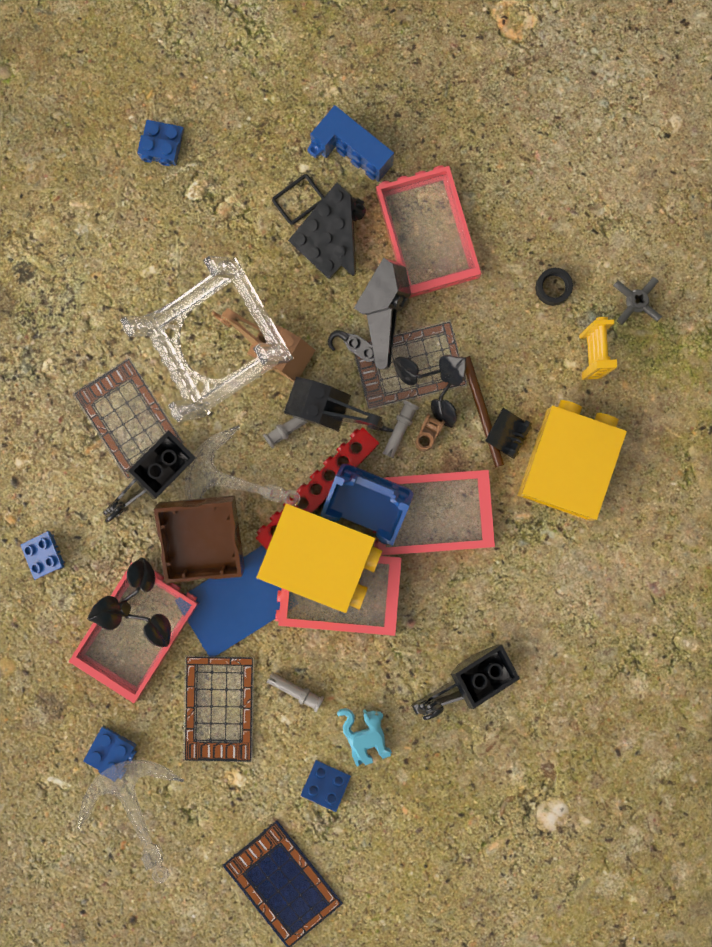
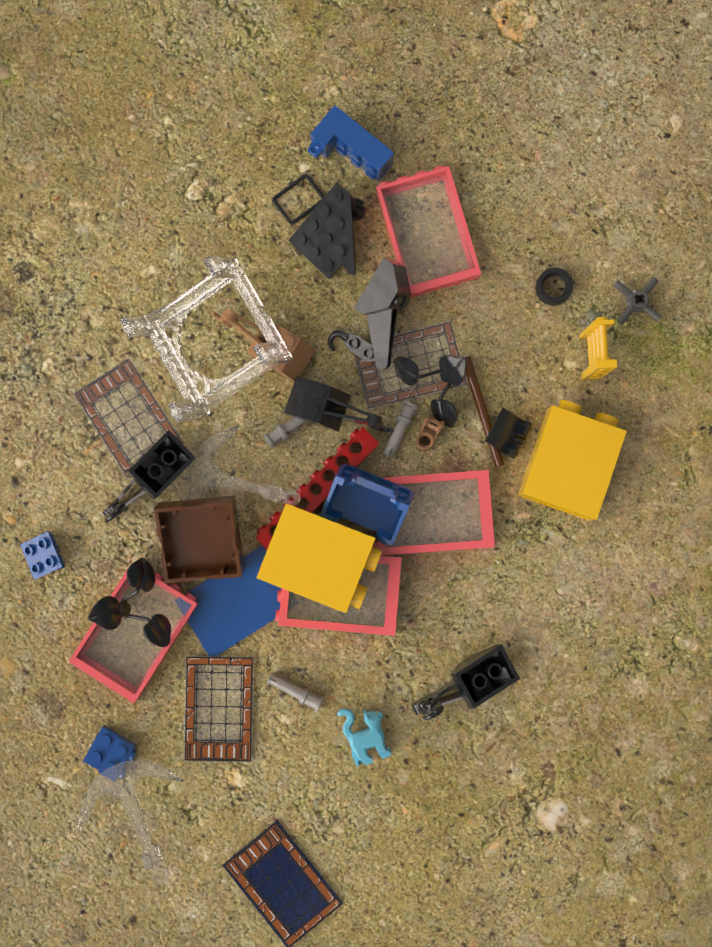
(160, 143): blue plate -> none
(325, 786): blue hinge -> none

